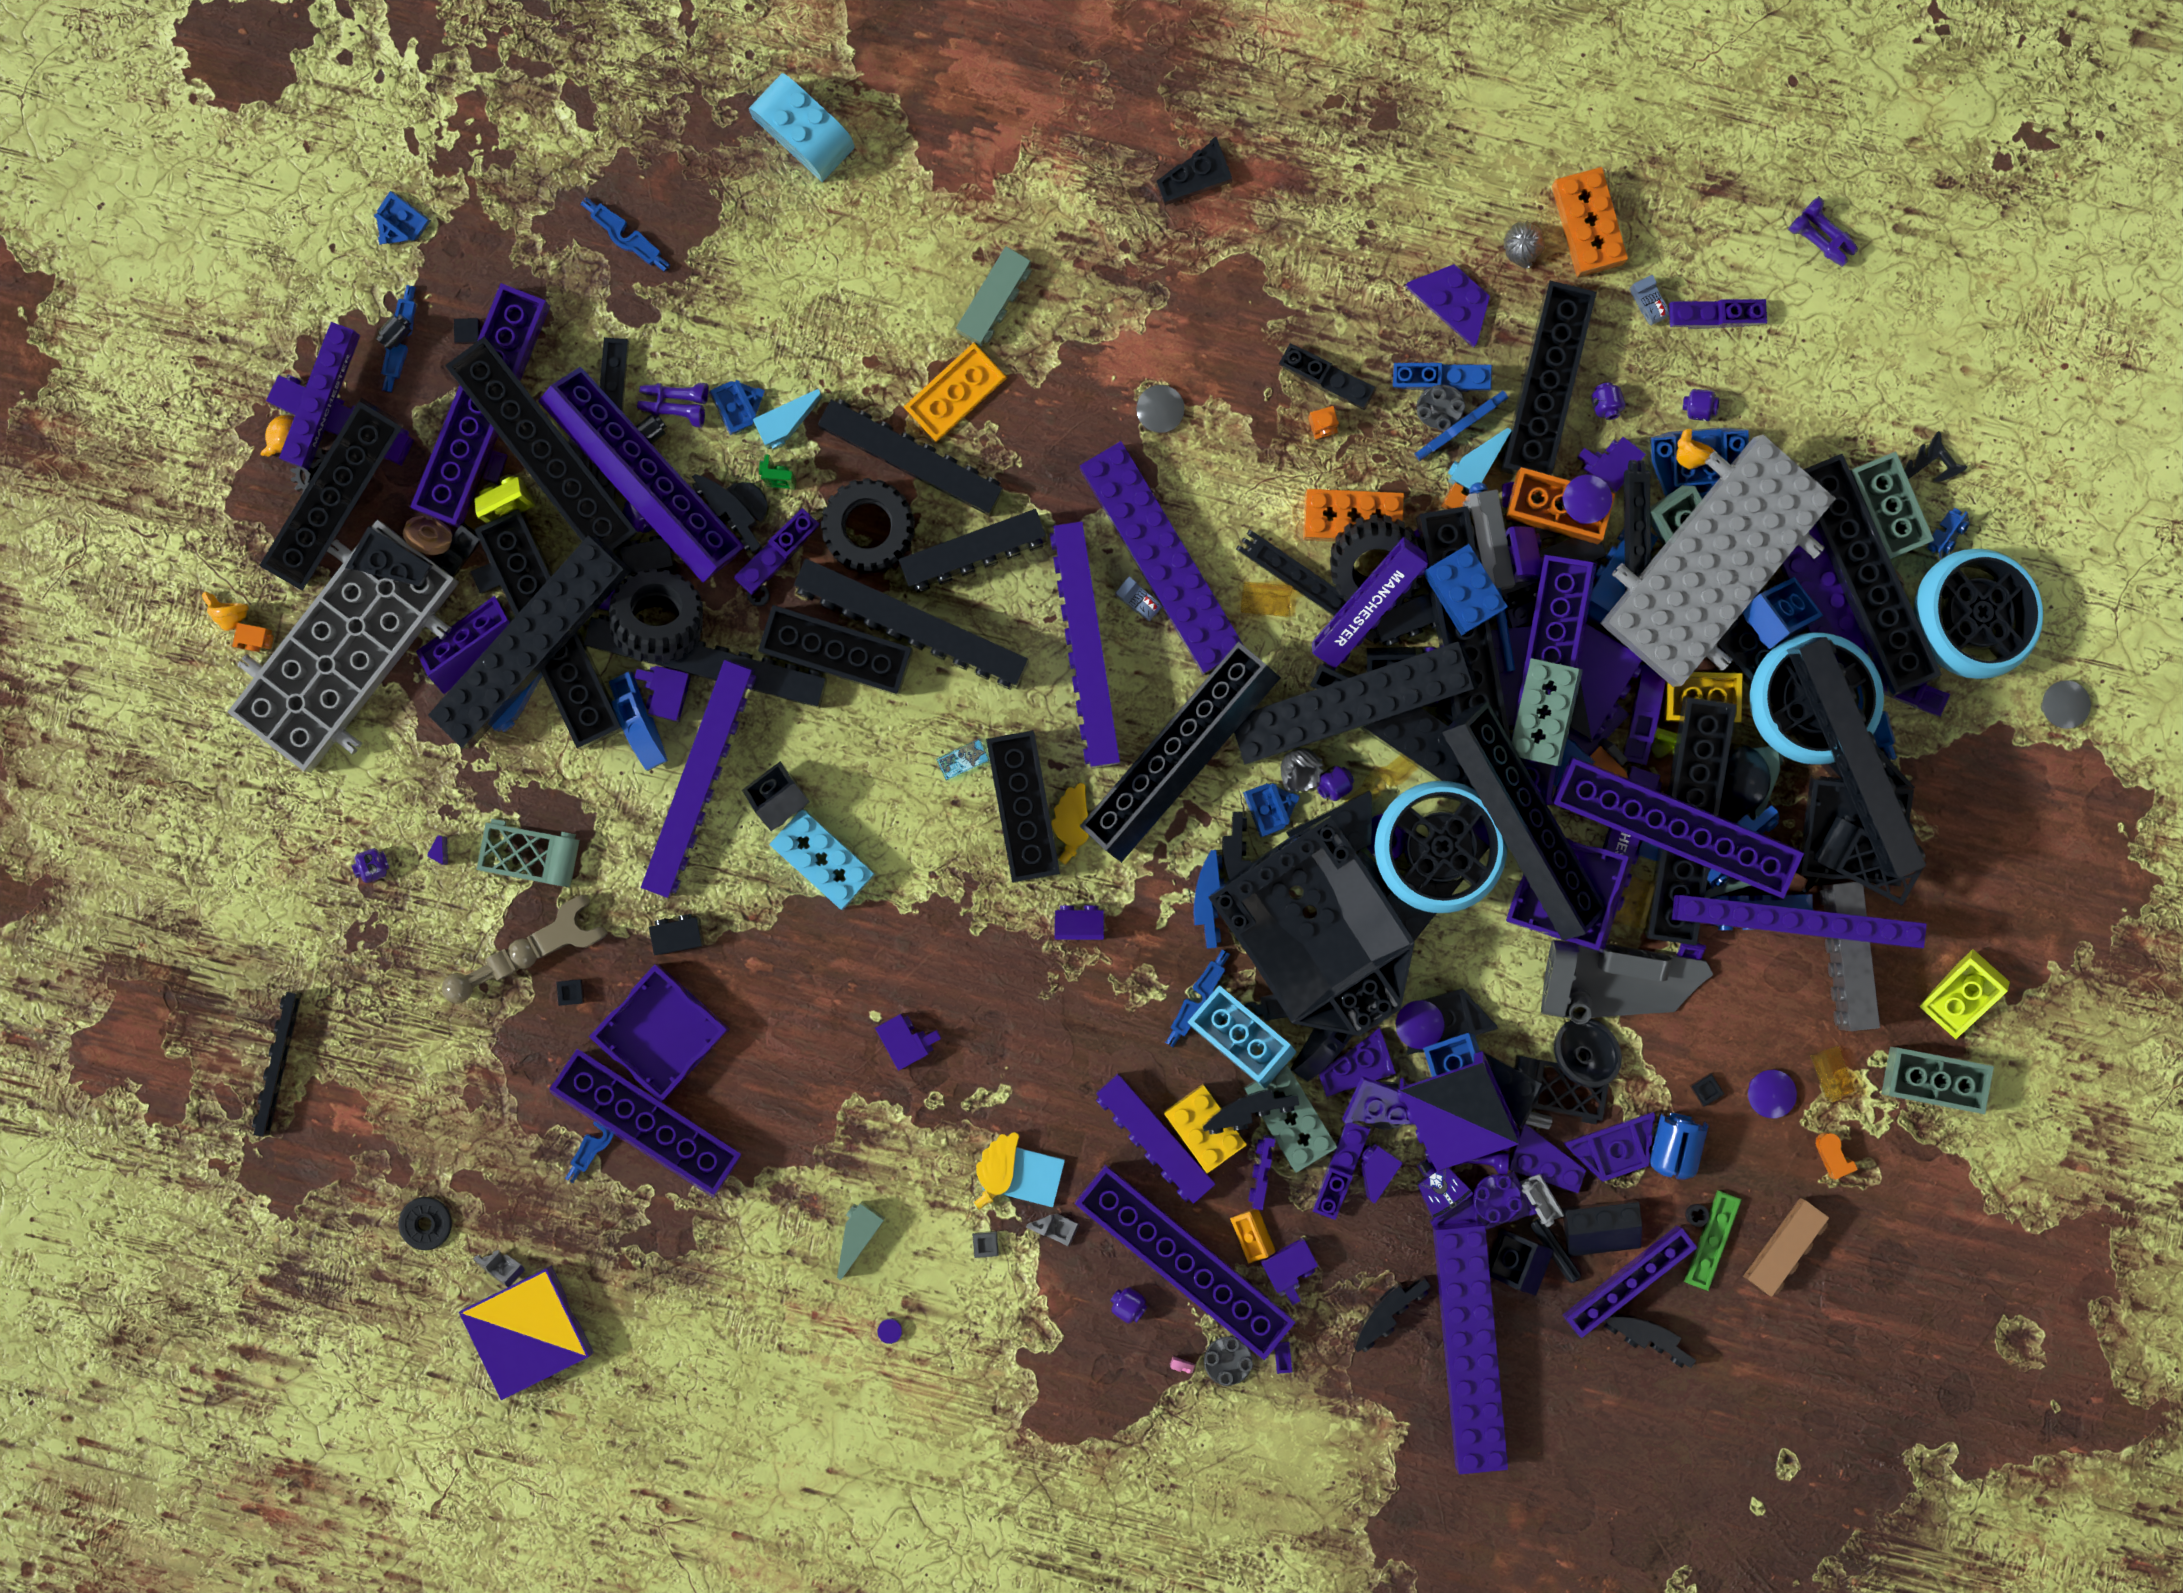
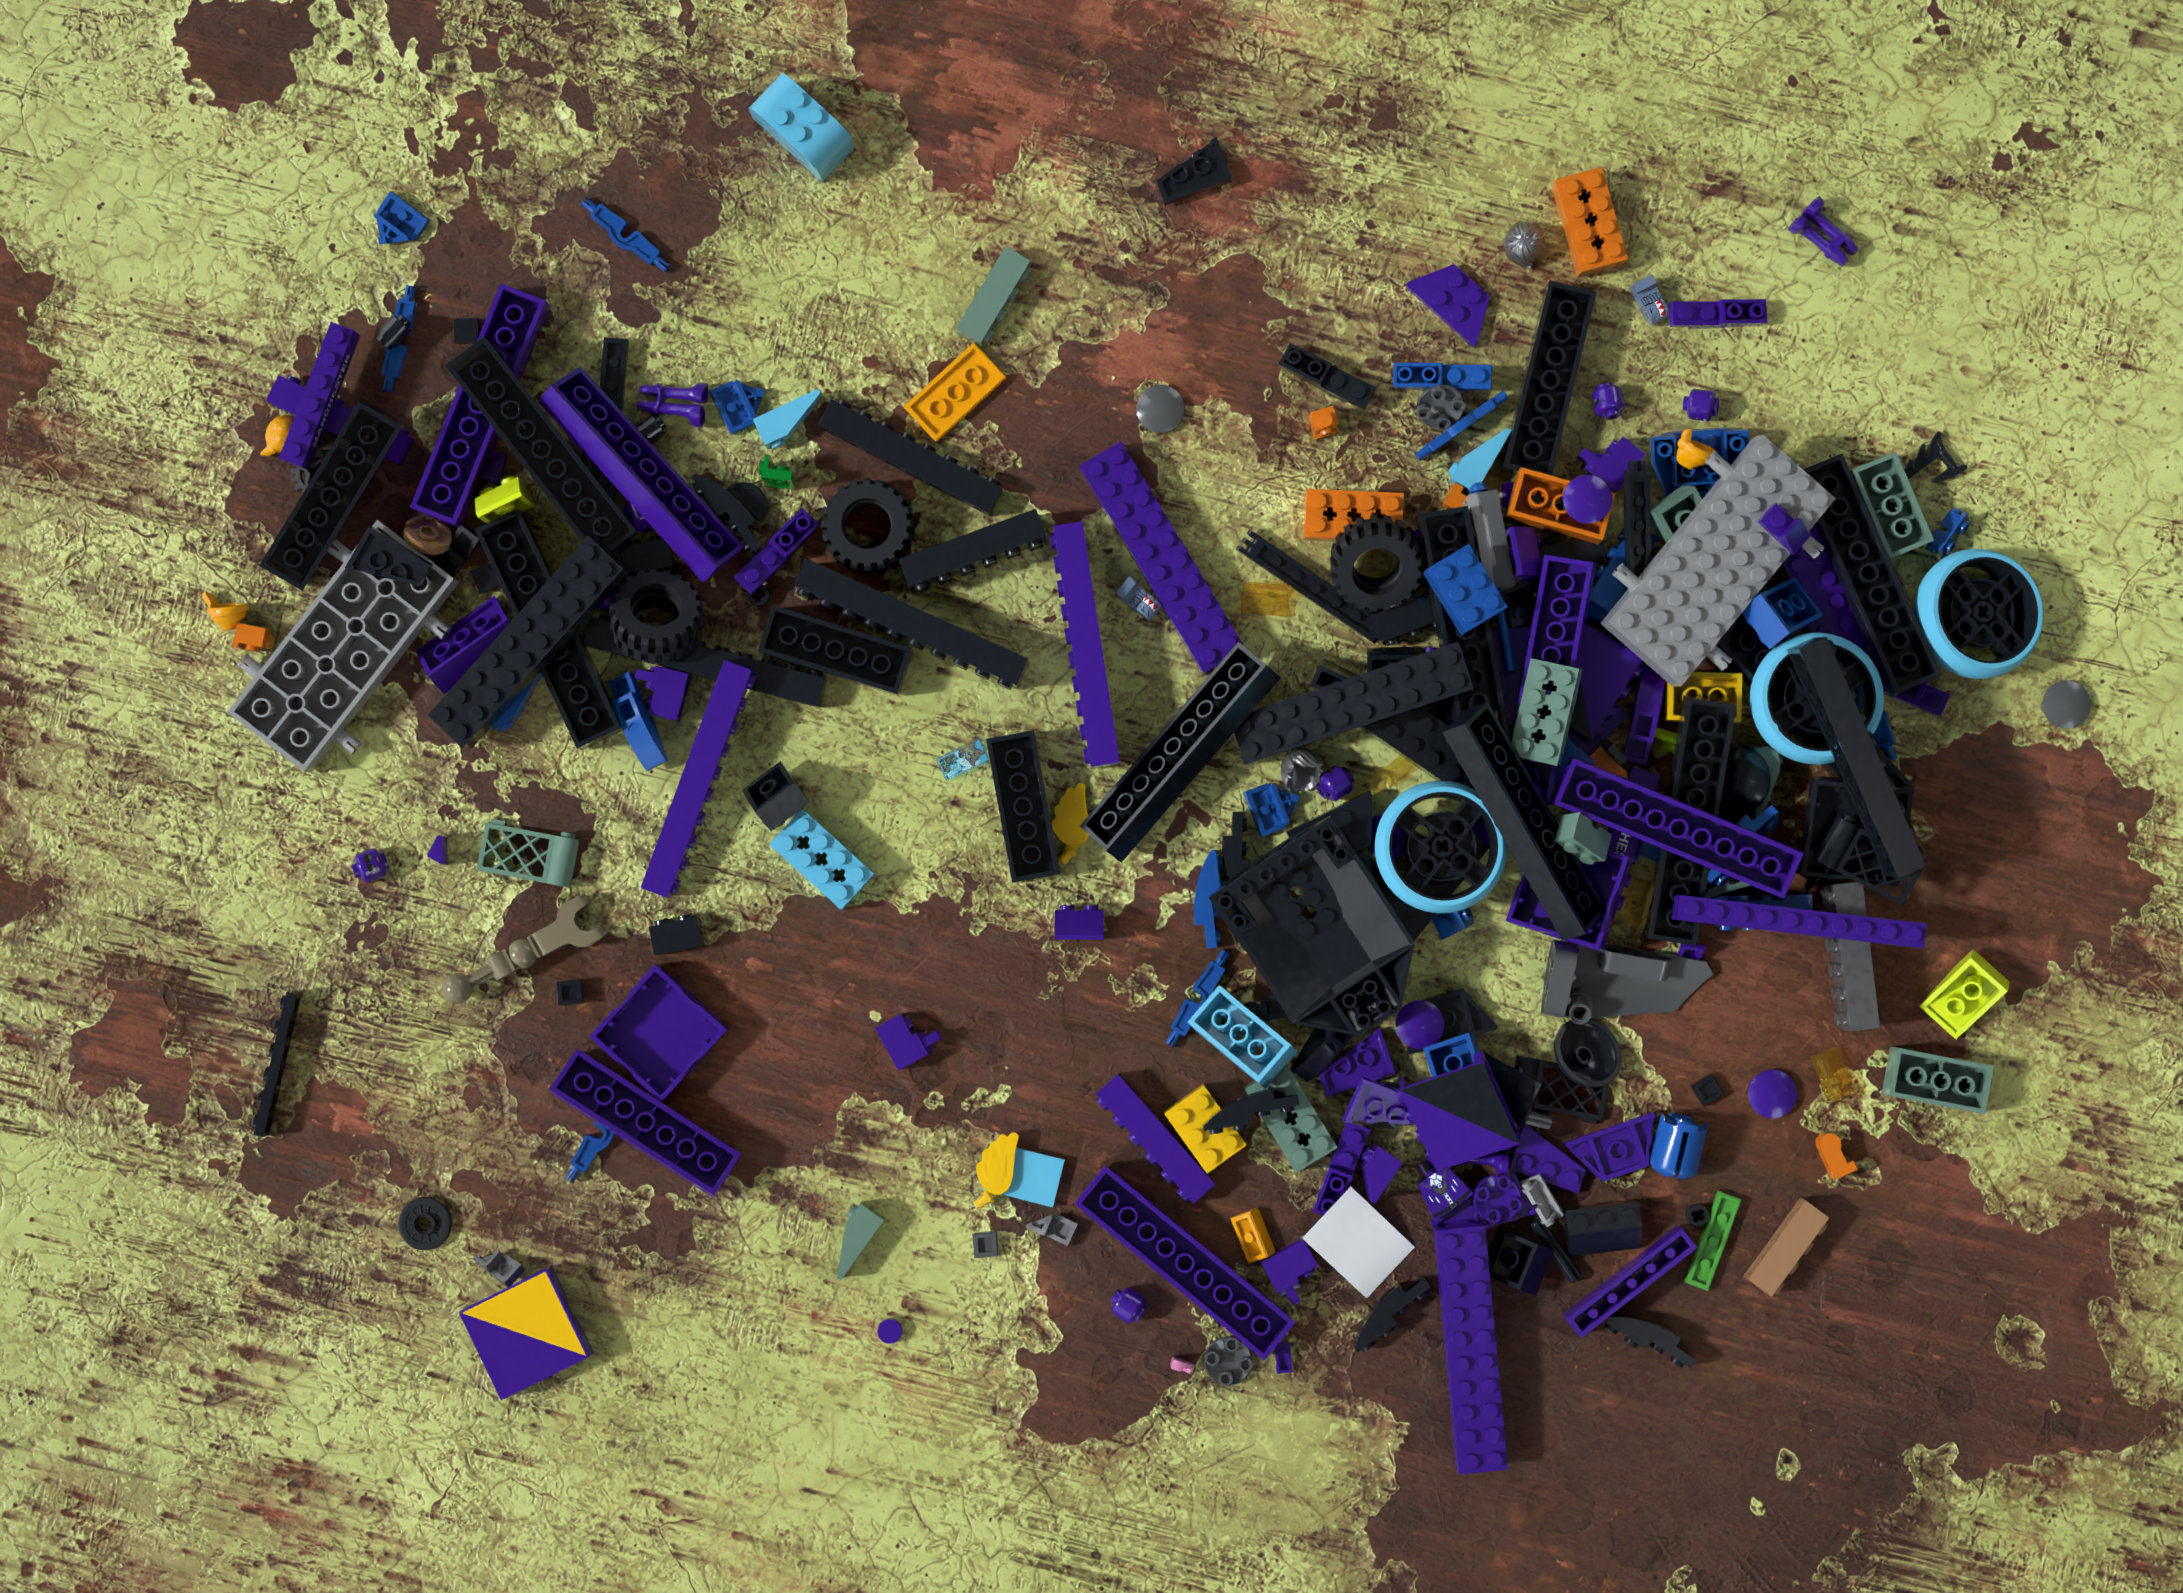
(1257, 1194): dark purple wing -> none
(1358, 1242): none -> white sticker
(1369, 603): dark purple brick -> none
(1453, 922): none -> blue bracket
(1582, 839): none -> sand green brick
(1787, 531): none -> dark purple slope

